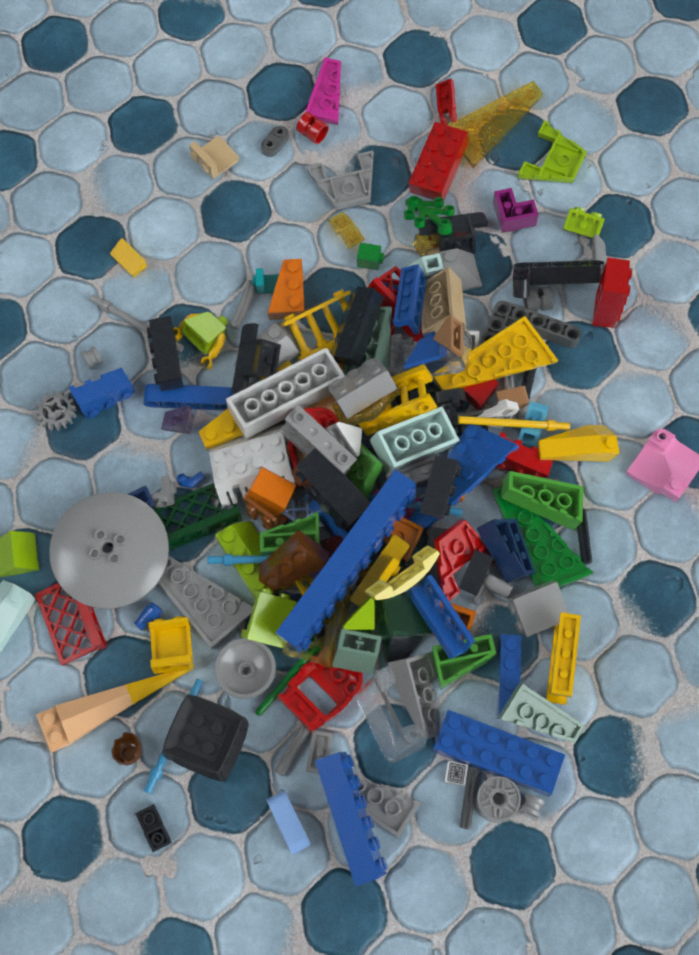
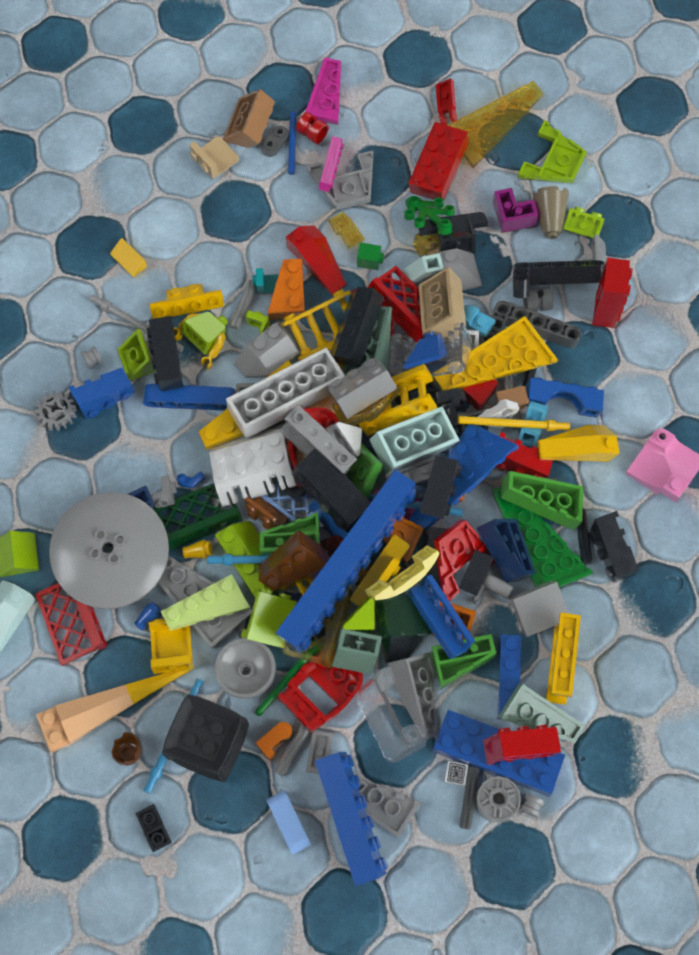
(135, 356): none -> lime slope
(178, 420): clear purple slope -> none
(186, 301): none -> yellow bracket
(198, 550): none -> yellow cone
(211, 602): none -> yellowish green wing
(249, 119): none -> medium nougat slope
(254, 358): black plate -> none
(258, 320): none -> lime bracket
(270, 491): orange slope -> none
(275, 737): none -> orange leg
(292, 143): none -> blue bar
(316, 255): none -> red wedge
(330, 164): none -> dark pink piece
(410, 298): blue fence -> none
(451, 336): medium nougat slope -> none
(478, 321): none -> medium azure brick
(522, 744): none -> red wedge
(551, 207): none -> dark tan cone
(585, 399): none -> blue arch
(613, 548): none -> black wedge

